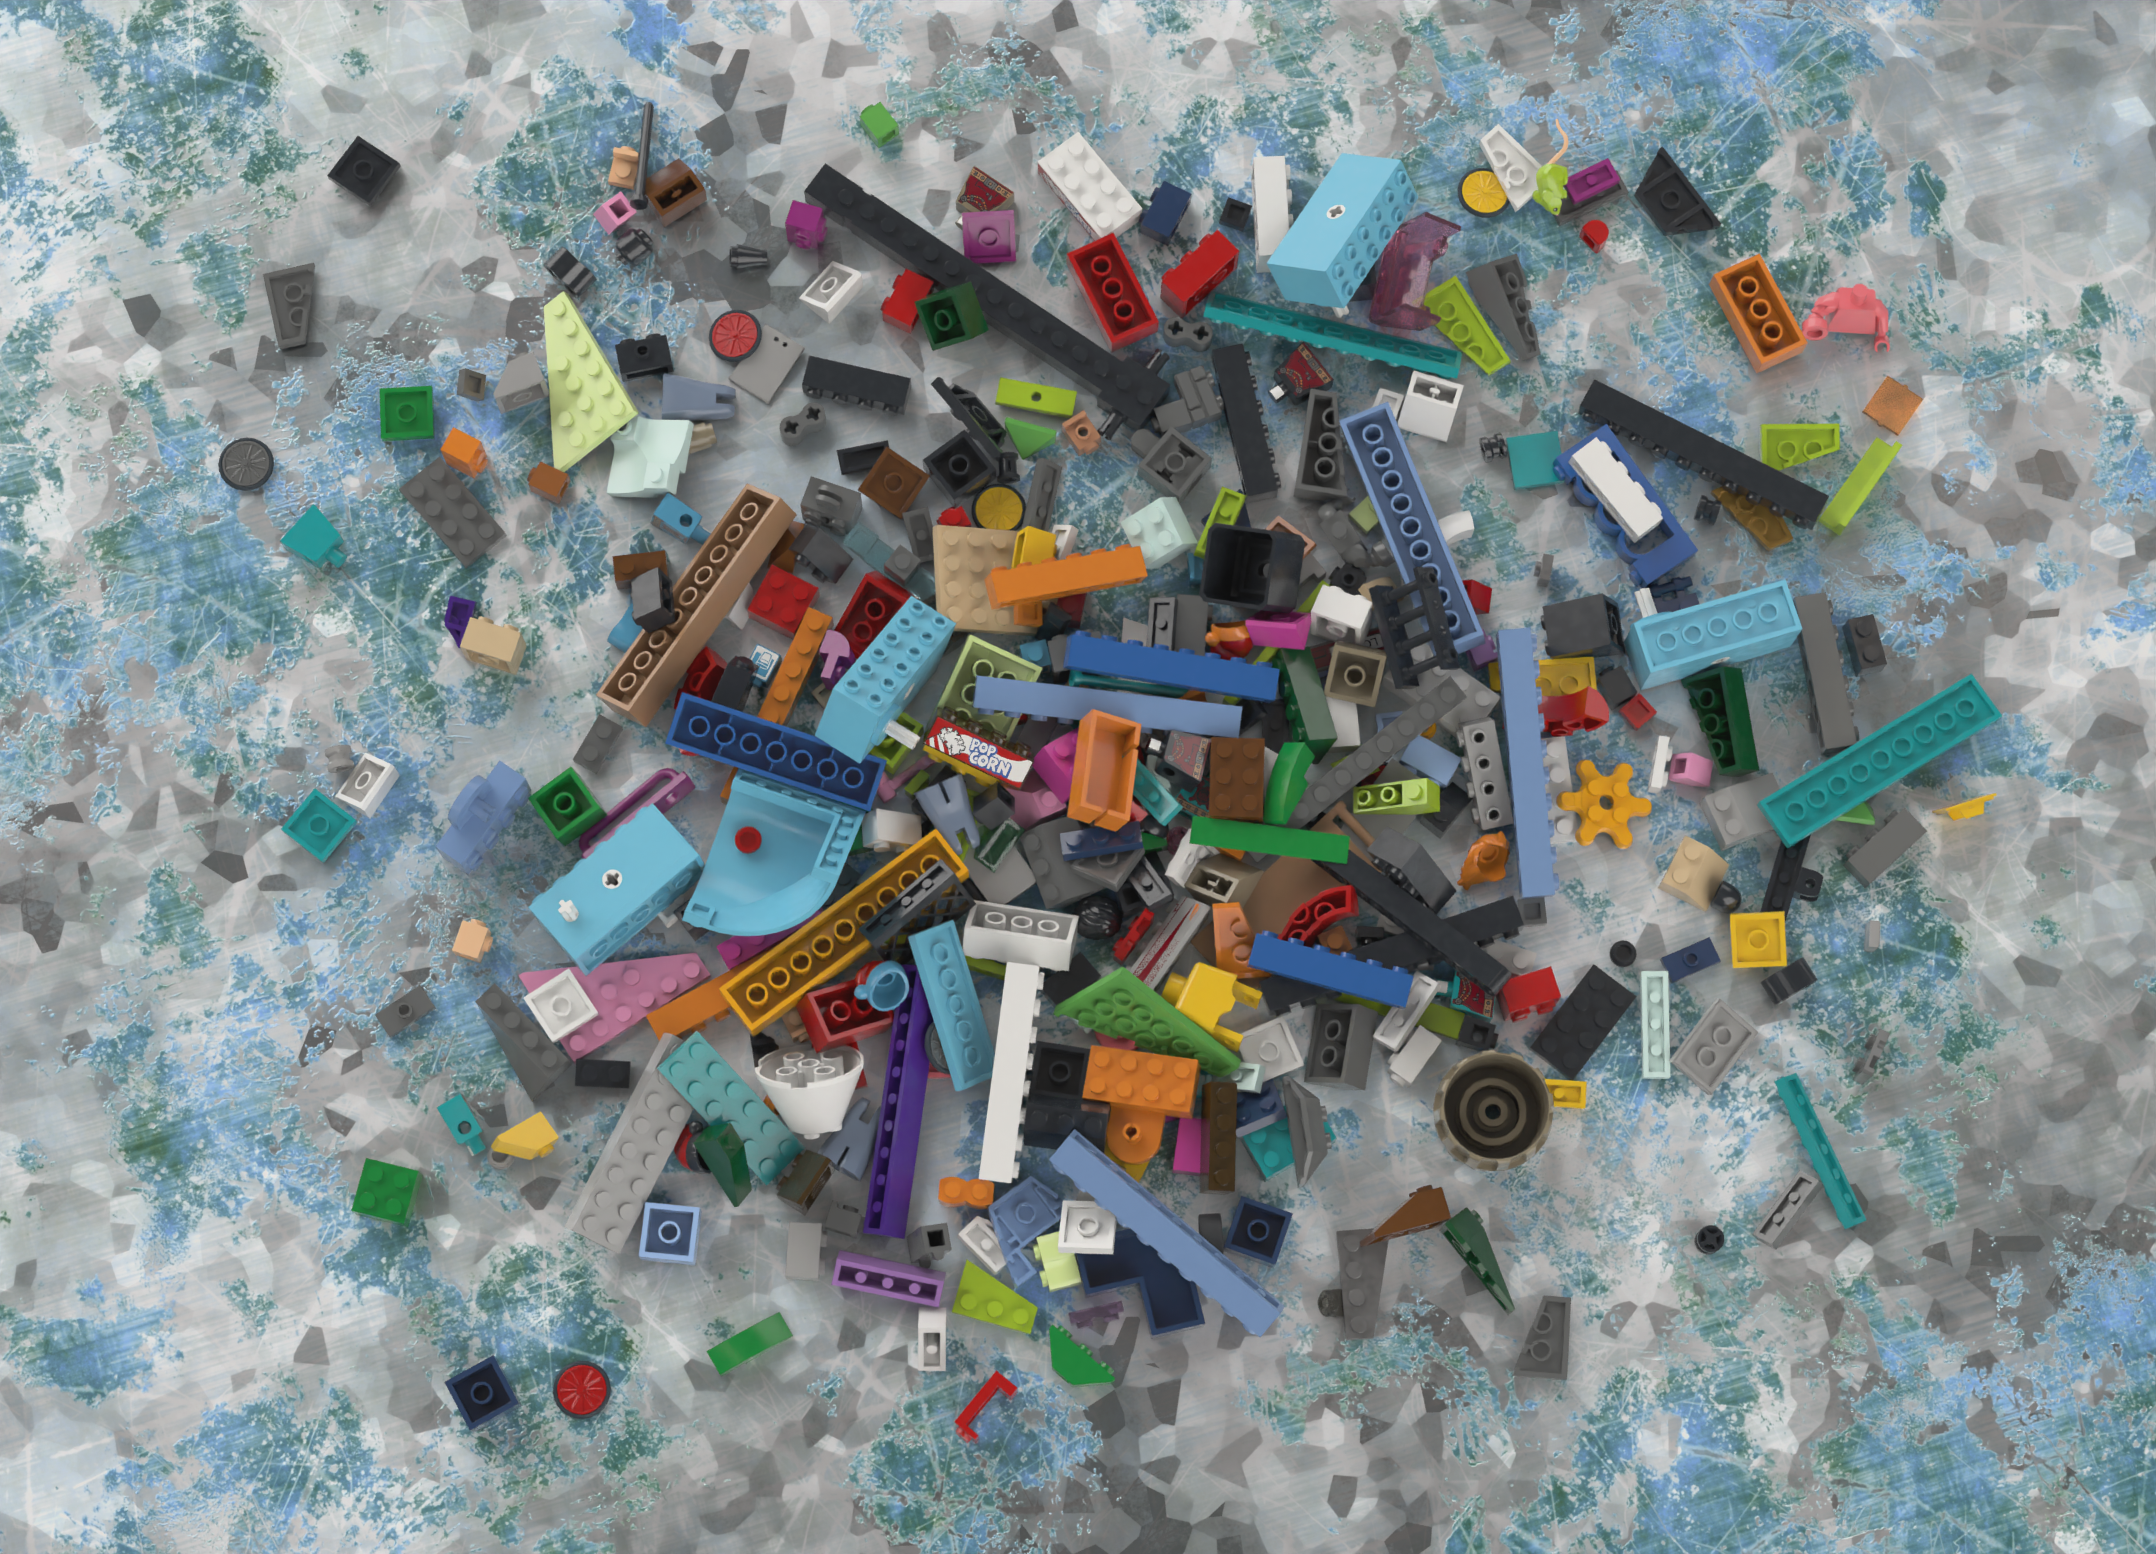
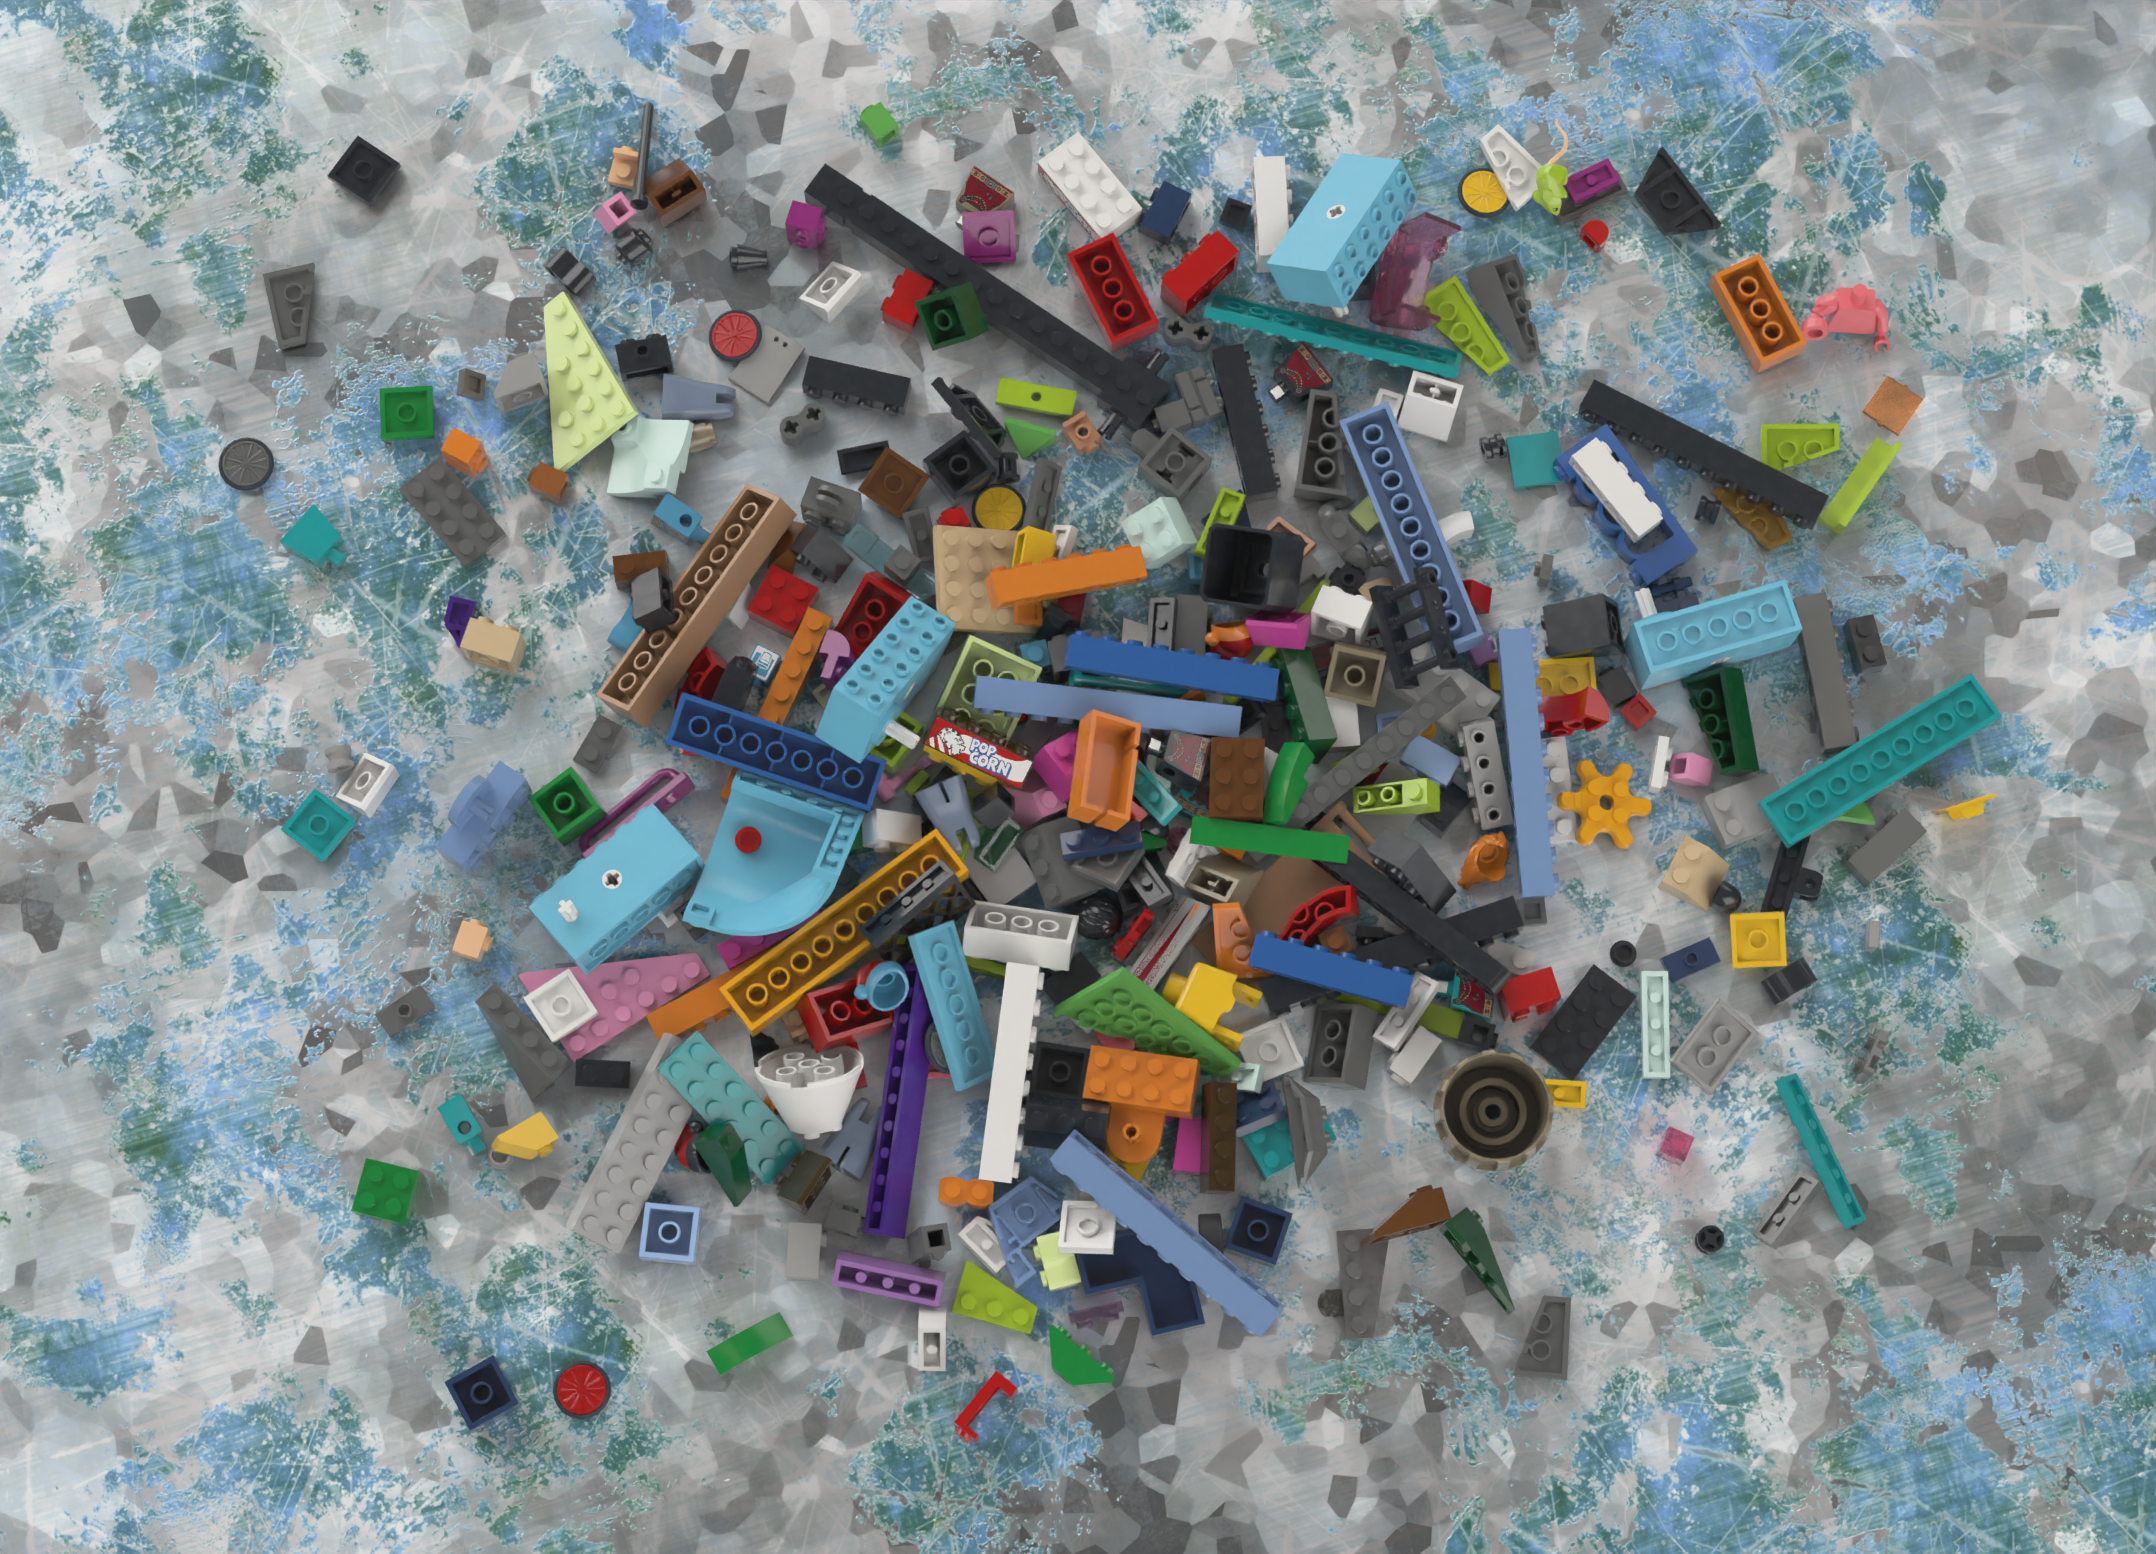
(1674, 1146): none -> clear pink brick

